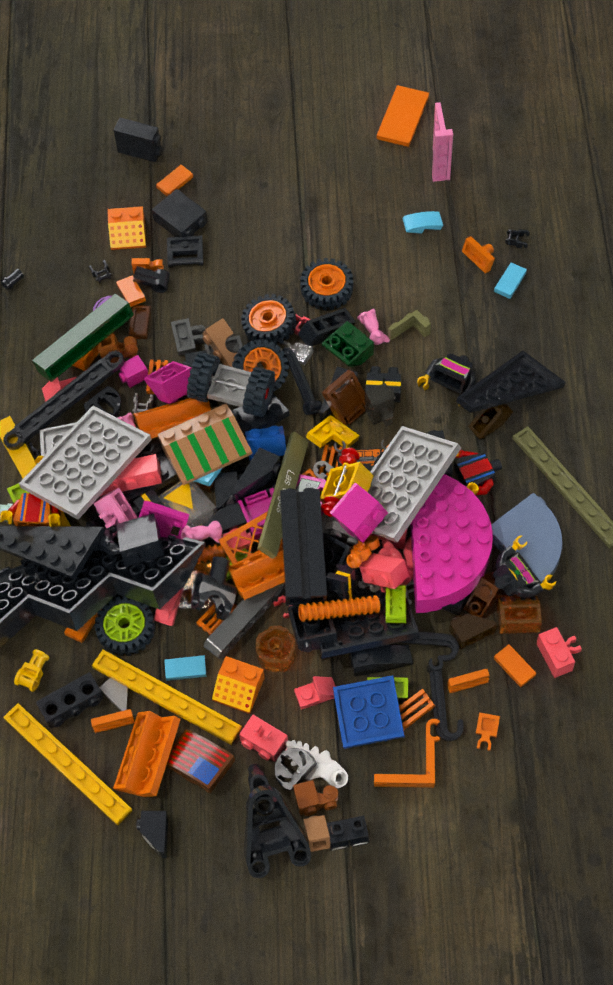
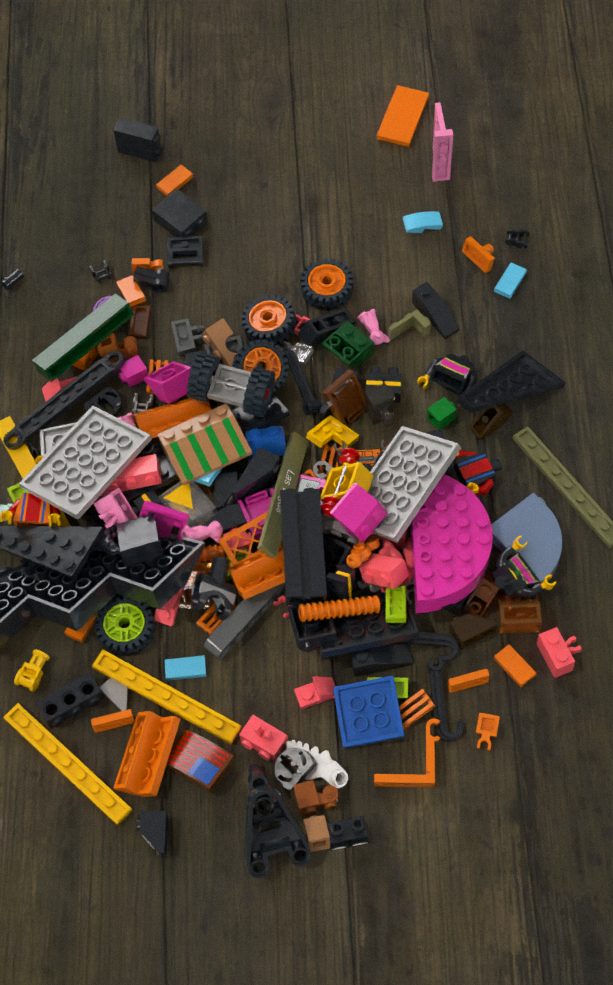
(127, 228): slope -> none
(238, 684): slope -> none
(278, 659): clear orange brick -> none
(432, 307): none -> black slope
(441, 413): none -> green brick

